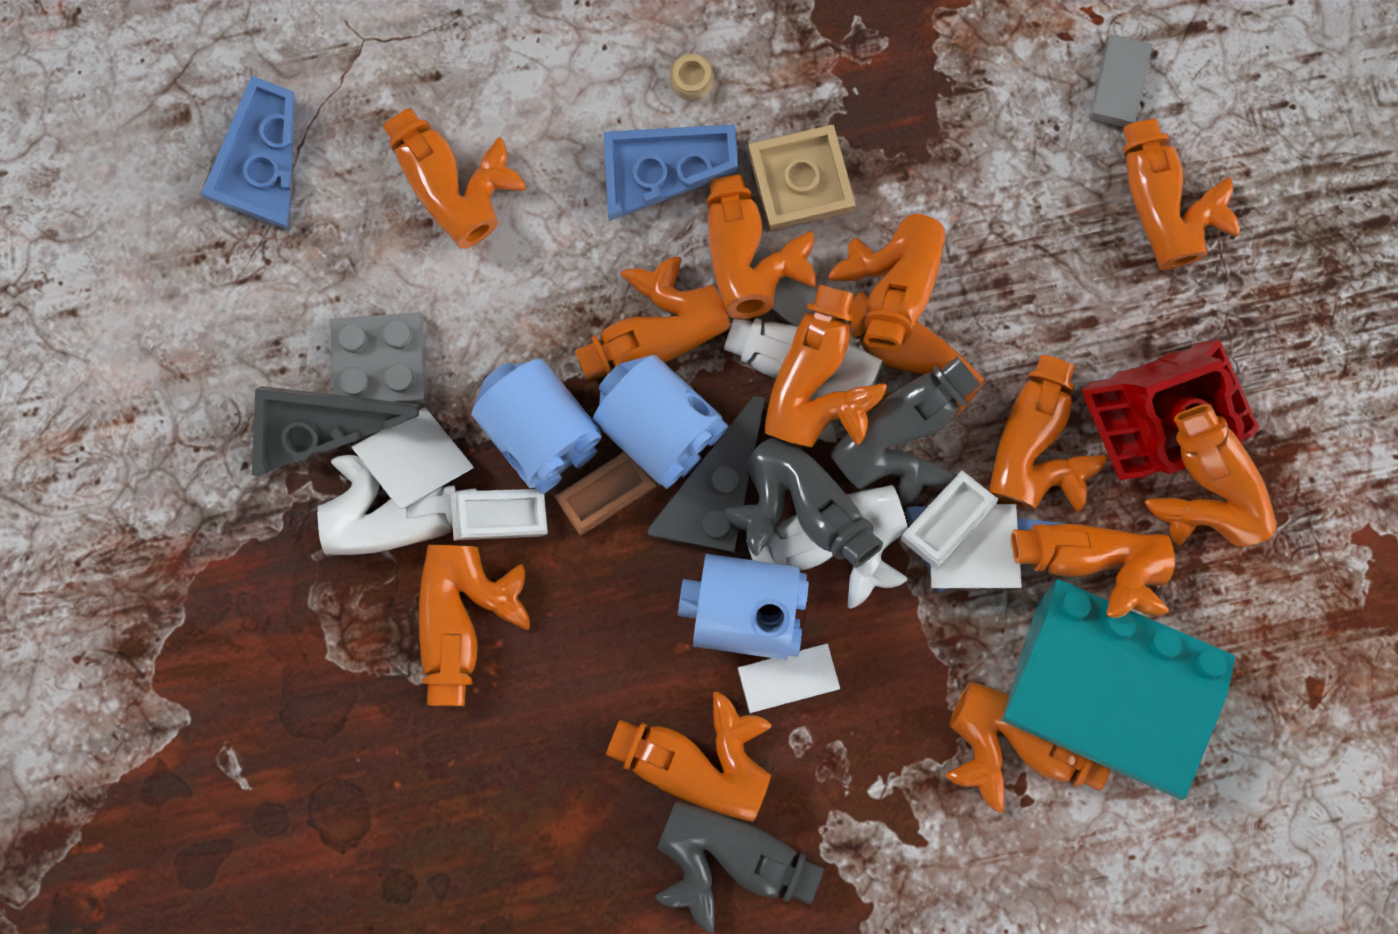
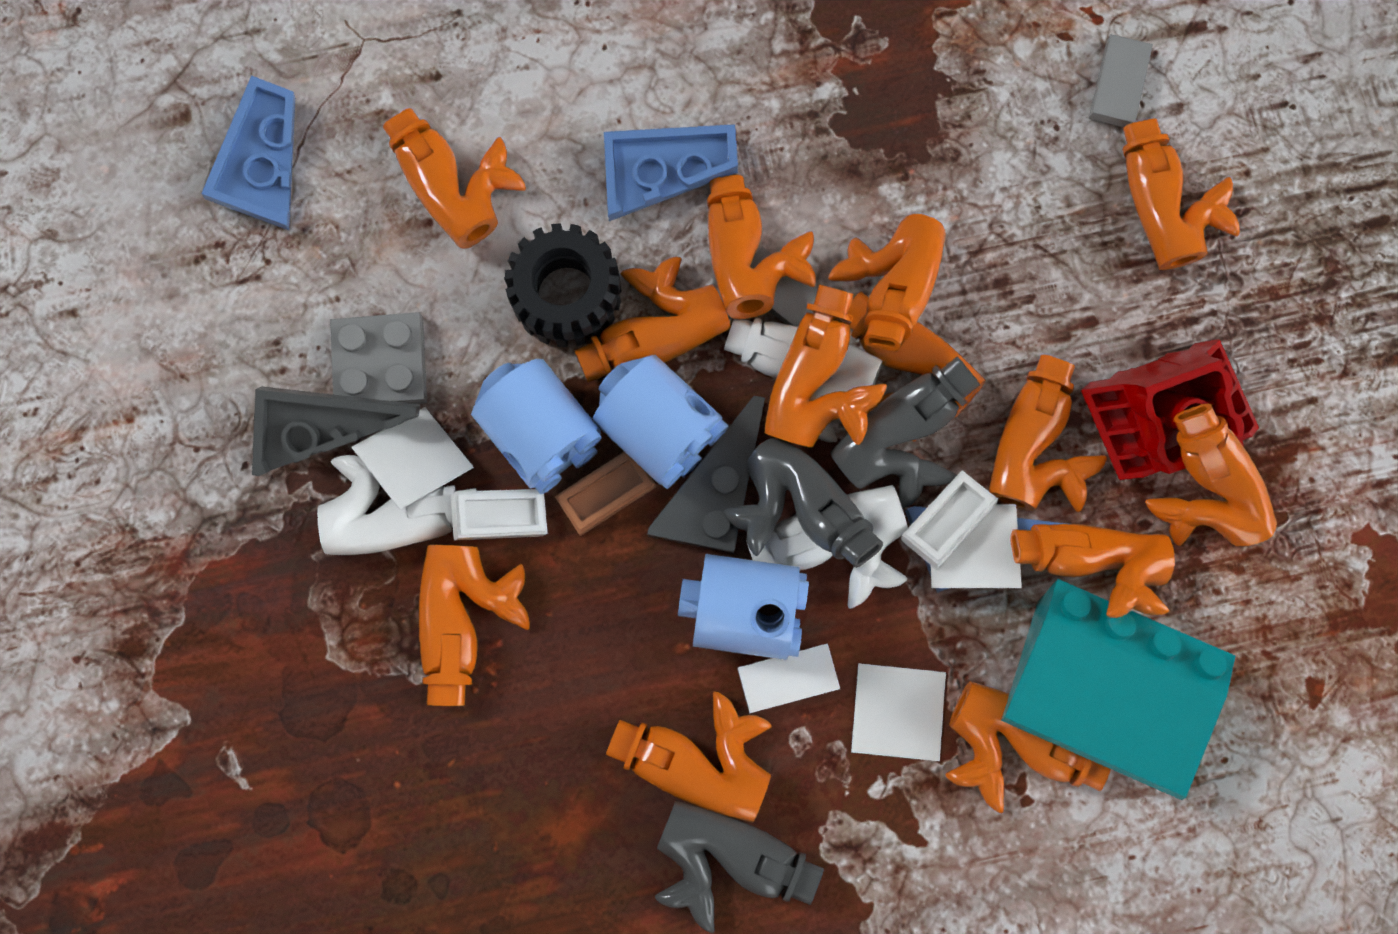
(557, 251): none -> black tyre
(691, 77): tan tile -> none
(801, 177): tan plate -> none
(898, 712): none -> white sticker

